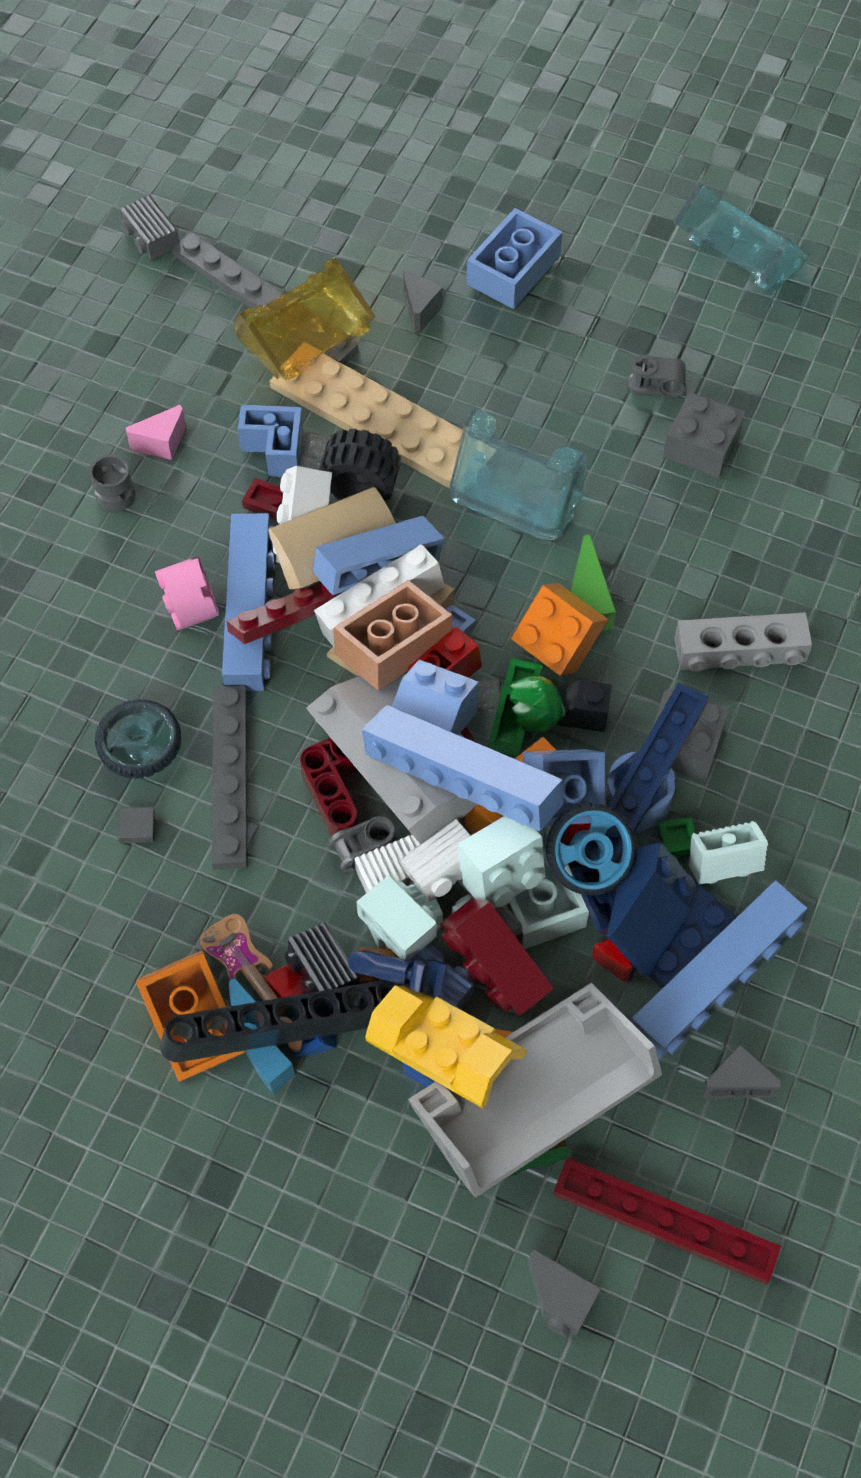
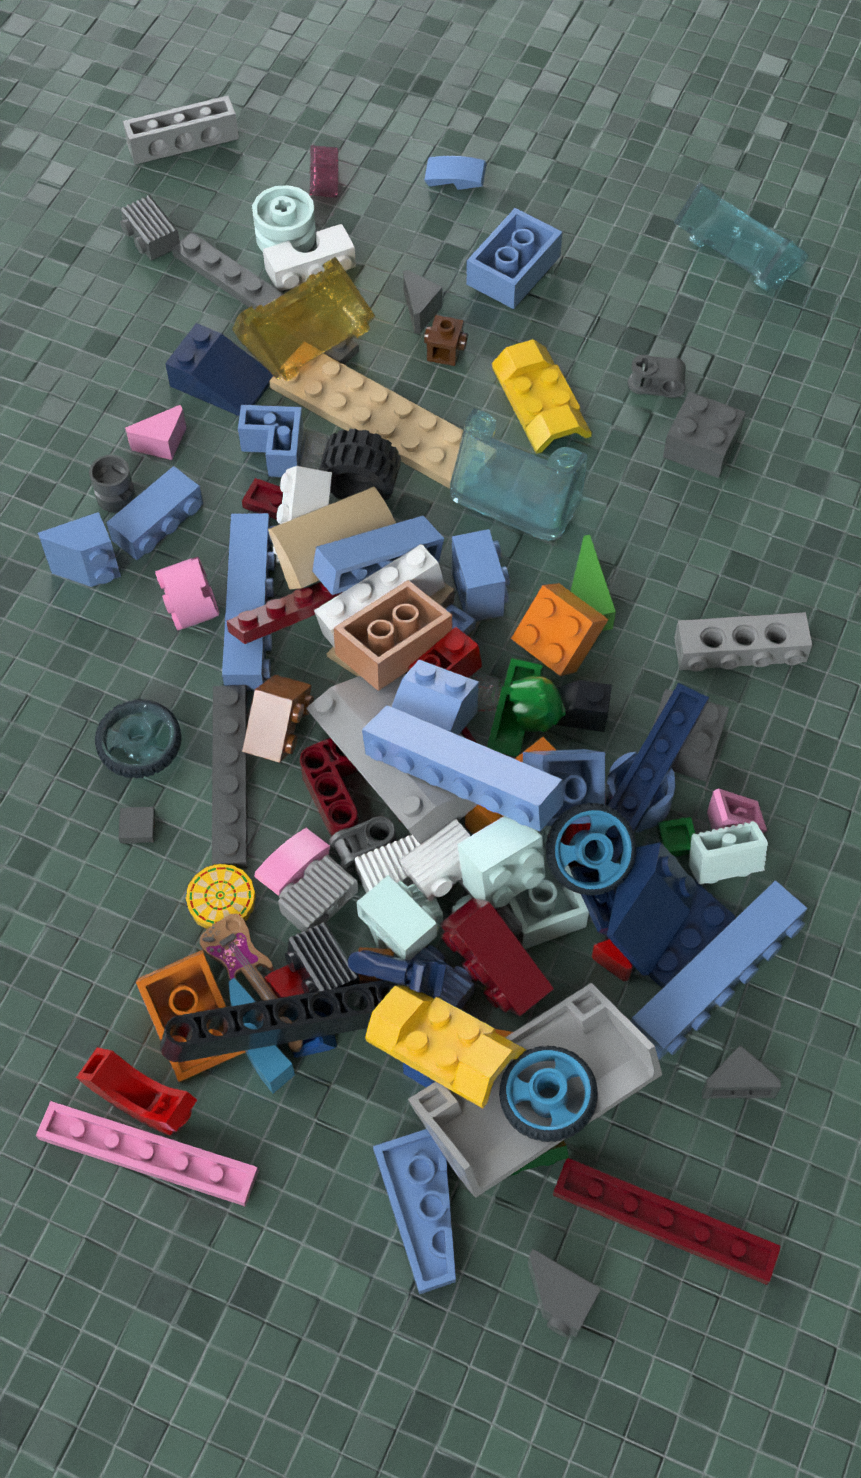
(81, 551): none -> medium blue slope
(135, 1093): none -> red arch
(148, 1153): none -> bright pink plate
(155, 513): none -> medium blue brick
(181, 129): none -> light grey brick
(216, 370): none -> dark blue slope
(219, 893): none -> yellow tile
(273, 717): none -> brick
(283, 216): none -> light aqua wheel
(290, 860): none -> bright pink slope
(291, 268): none -> white arch
(318, 894): none -> light grey brick
(323, 171): none -> clear pink slope
(420, 1201): none -> medium blue wing
(445, 340): none -> reddish brown brick
(460, 170): none -> medium blue slope
(479, 575): none -> medium blue brick
(539, 394): none -> yellow piece
(564, 1123): none -> dark azure wheel
(732, 809): none -> bright pink slope

